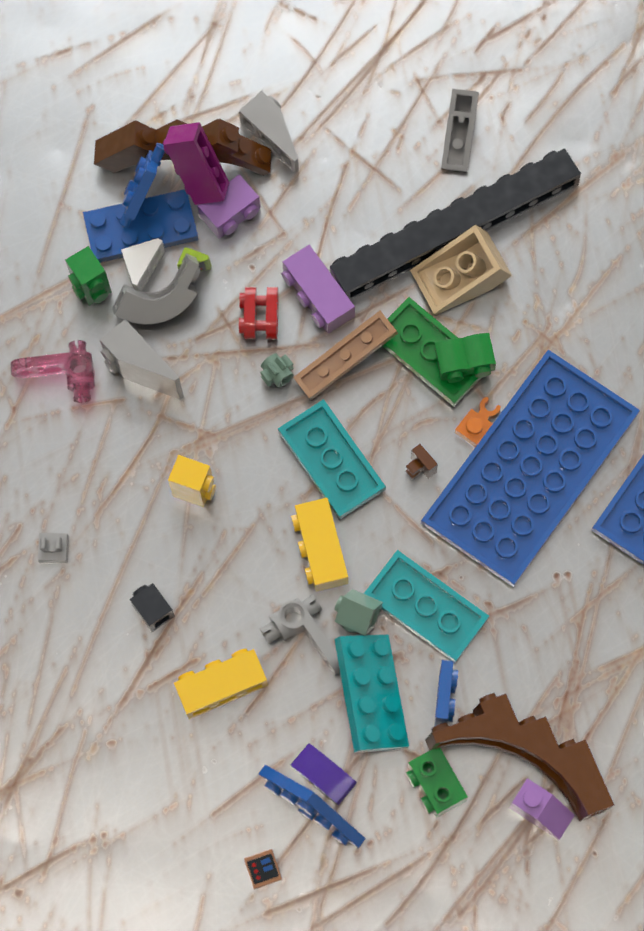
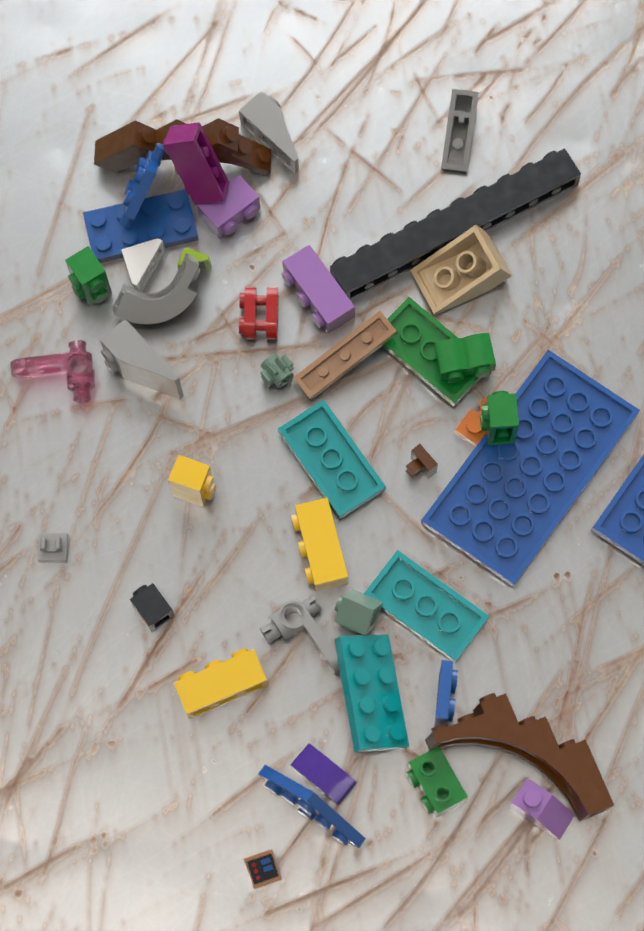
(500, 418): none -> green brick

